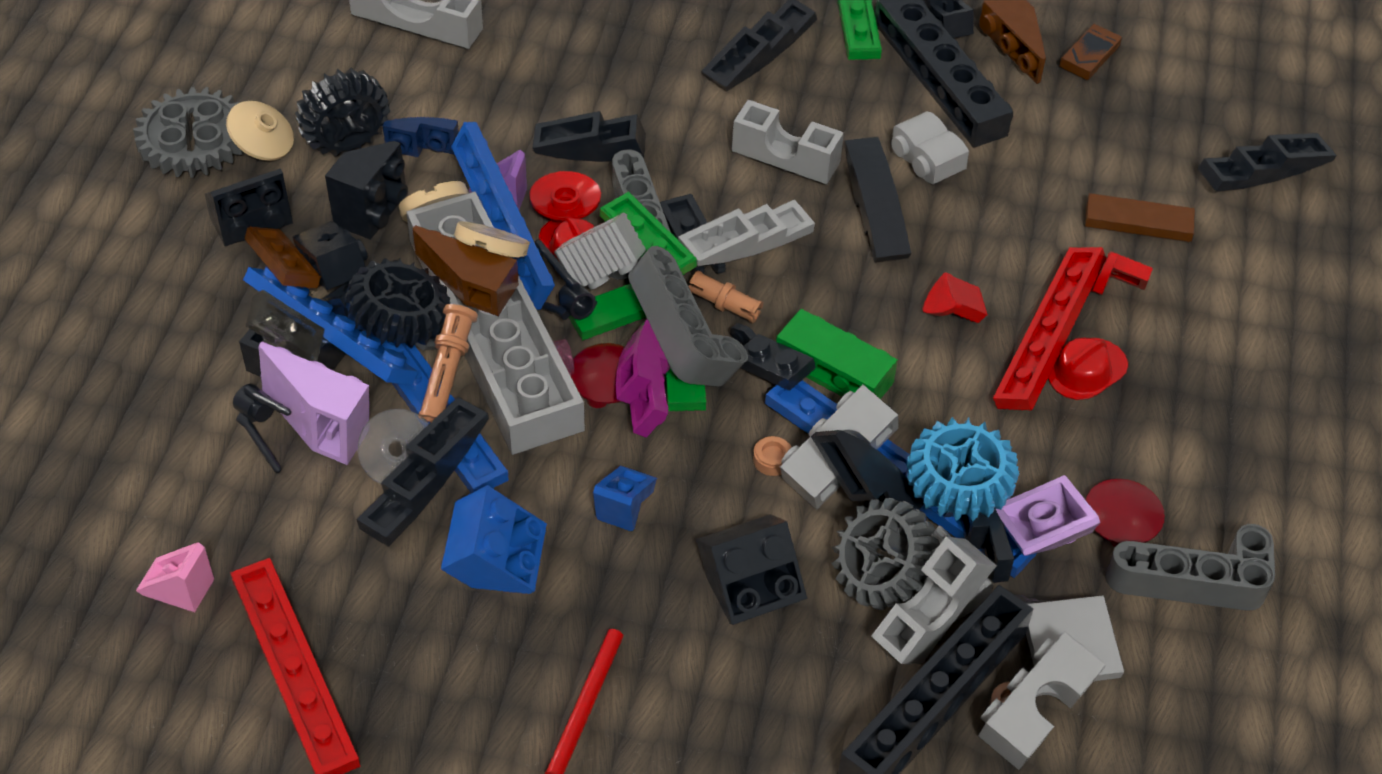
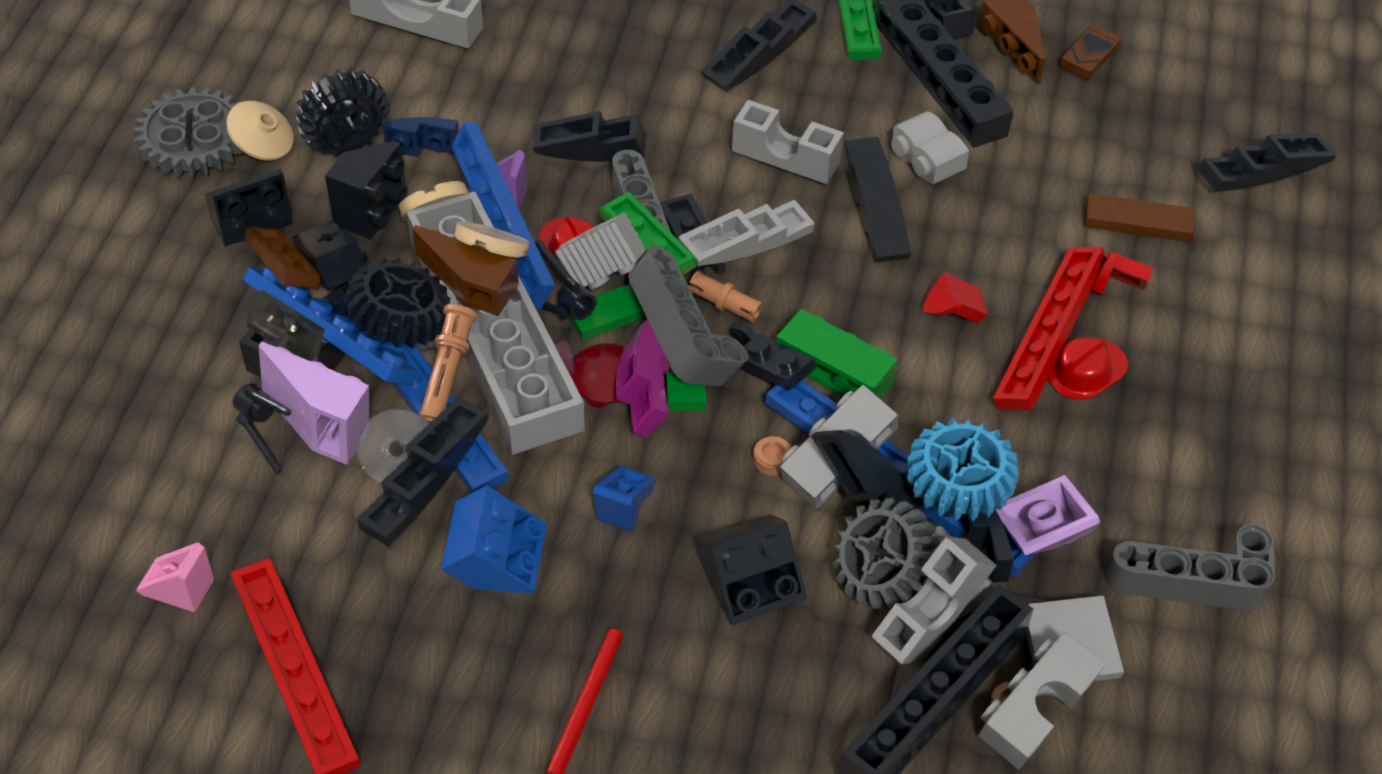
(565, 195): red dish -> none
(1126, 511): dark red dish -> none

